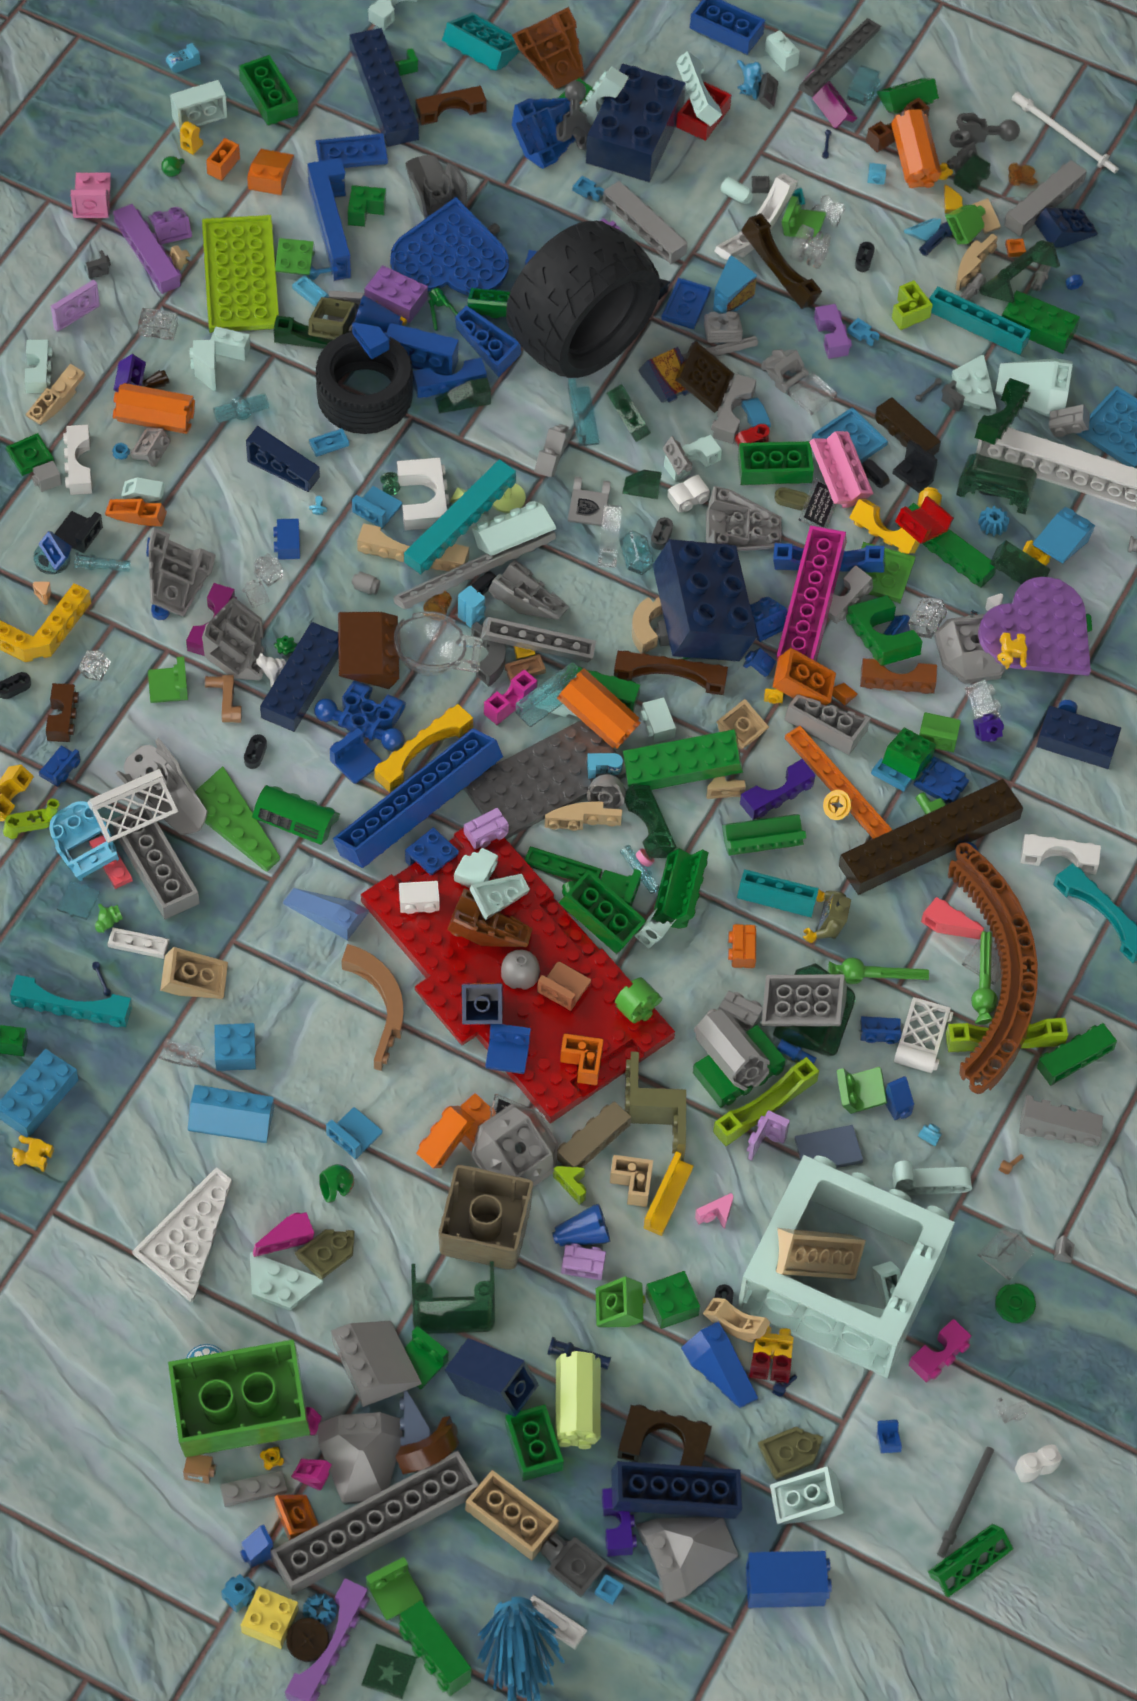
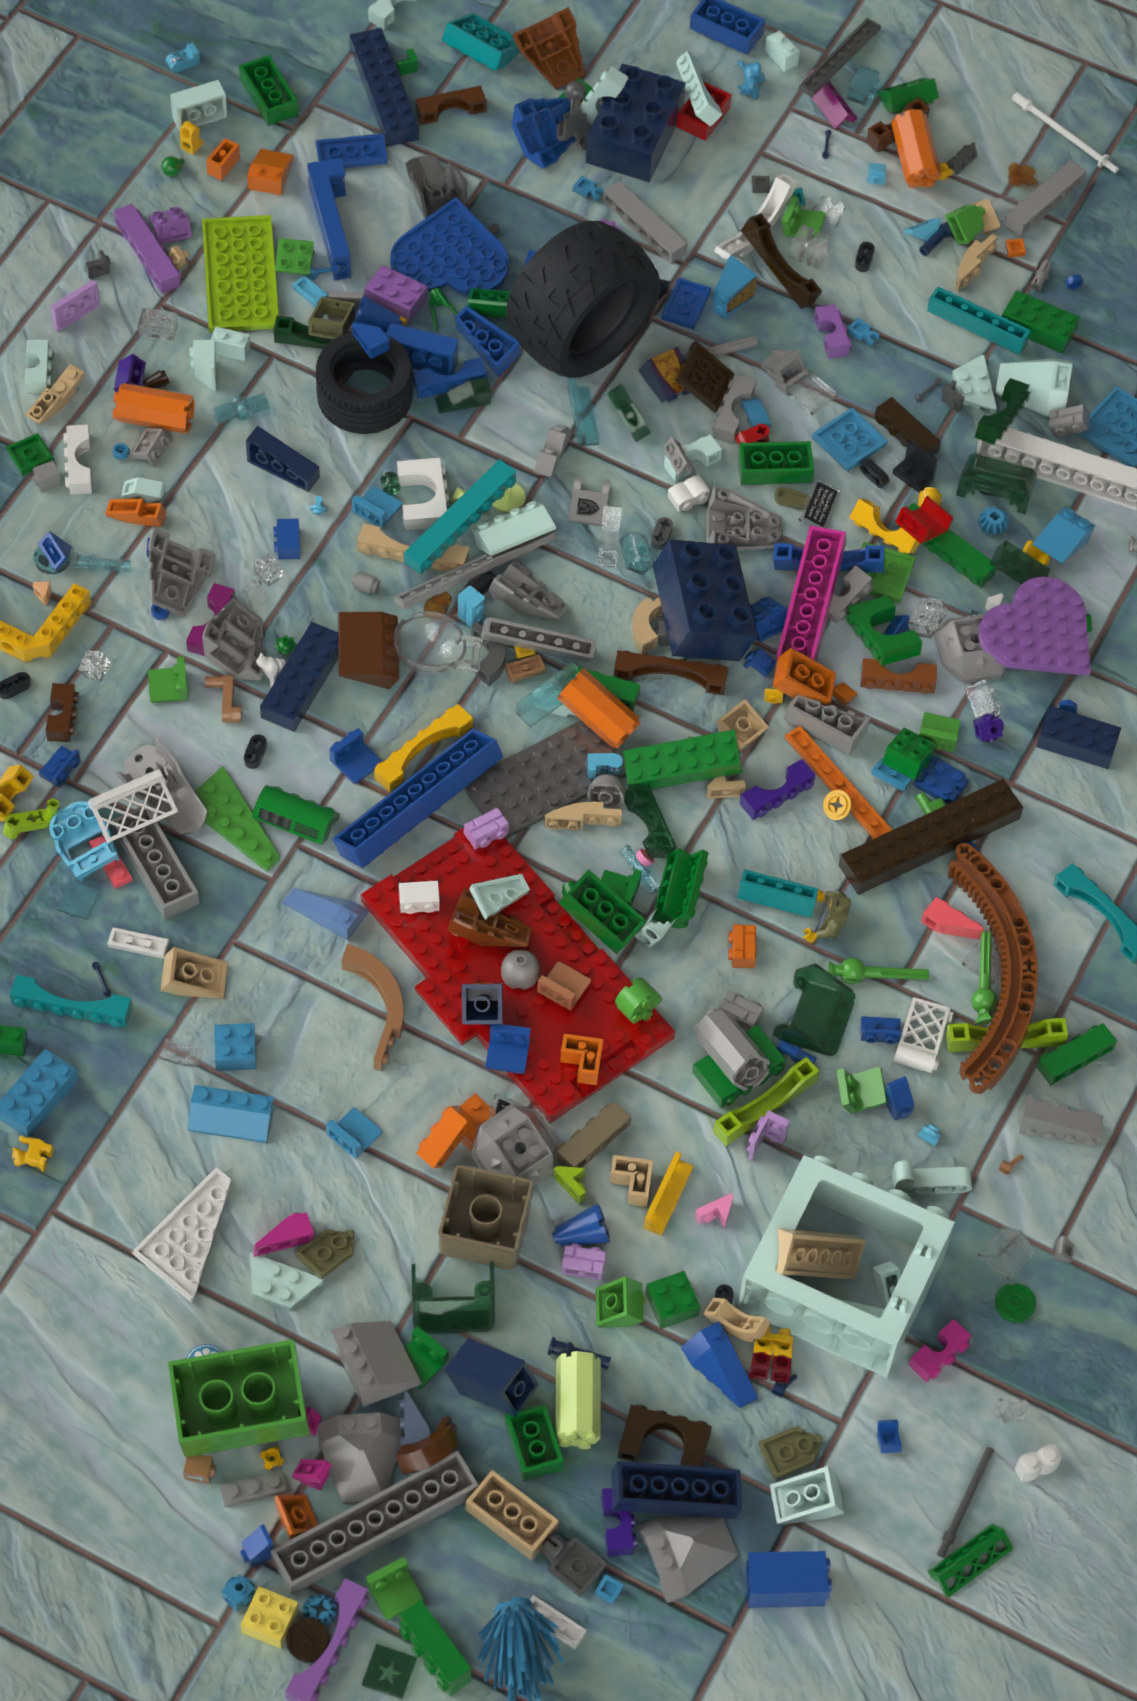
(79, 530): black bracket -> none
(91, 195): bright pink bracket -> none
(107, 917): bright green animal -> none
(329, 442): dark azure plate -> none
(335, 1179): green helmet -> none
(362, 713): blue connector -> none
(365, 201): green brick -> none
(431, 852): blue bracket -> none
(476, 868): light aqua piece -> none
(501, 706): dark pink arch -> none
(558, 864): green tile -> none
(643, 484): clear green slope -> none
(655, 1105): olive bracket -> none
(658, 720): light aqua brick -> none
(723, 327): light grey brick -> none
(736, 190): light aqua arm -> none
(763, 834): green brick -> none
(768, 90): dark grey plate -> none
(804, 1000): light grey slope -> none
(835, 1144): sand blue tile -> none
(841, 468): bright pink brick -> none
(912, 306): lime brick -> none
(952, 199): yellow tile -> none
(972, 173): clear green brick -> none
(973, 287): light grey axle -> none
(977, 130): dark grey piece -> none
(999, 285): clear green windscreen -> none
(1012, 648): yellow animal -> none
(1065, 226): dark blue slope -> none
(1082, 855): white arch -> none

